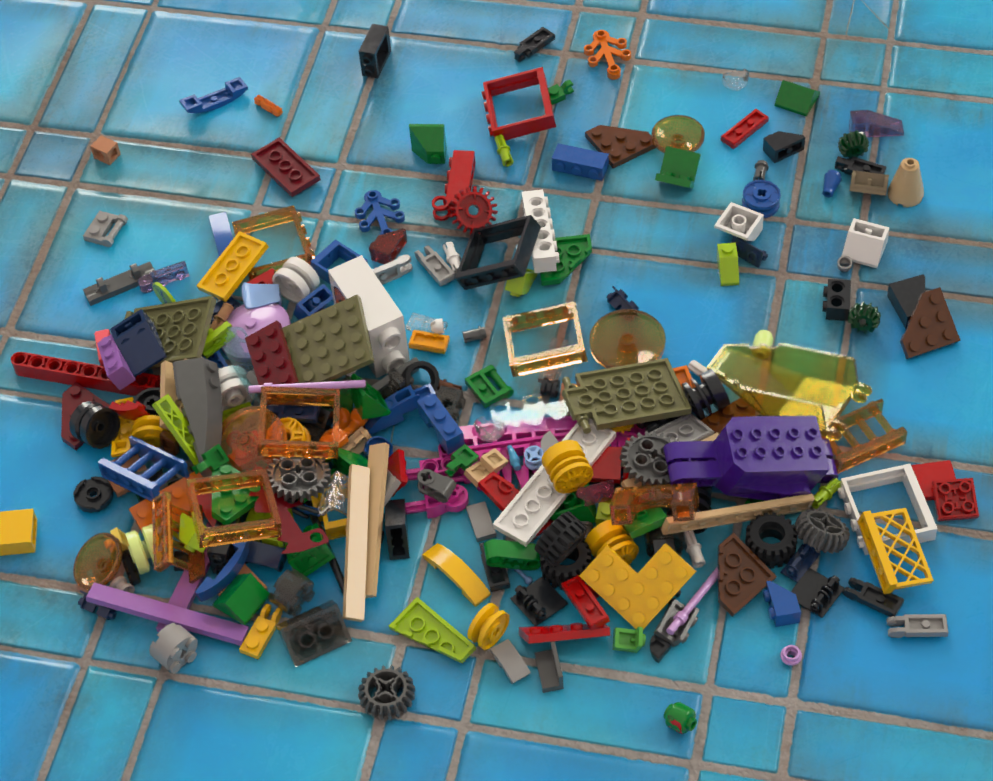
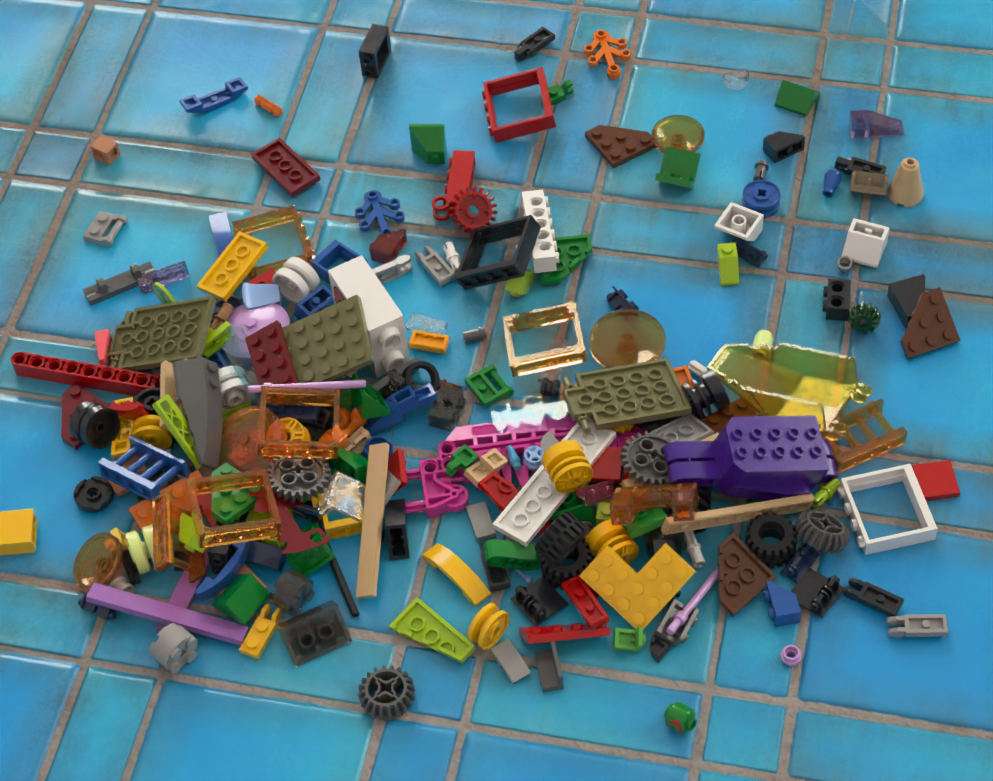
(114, 363): medium lavender arch -> none
(138, 342): dark blue slope -> none
(169, 443): reddish brown tile -> none
(212, 458): green plate -> none
(356, 543): tan tile -> none
(436, 415): blue arch -> none
(436, 486): dark grey piece -> none
(437, 326): white hinge -> none
(489, 430): clear hair -> none
(503, 150): lime axle -> none
(580, 162): blue brick -> none
(744, 128): red tile -> none
(853, 144): dark green gear -> none
(879, 556): yellow fence -> none
(955, 499): red tile -> none

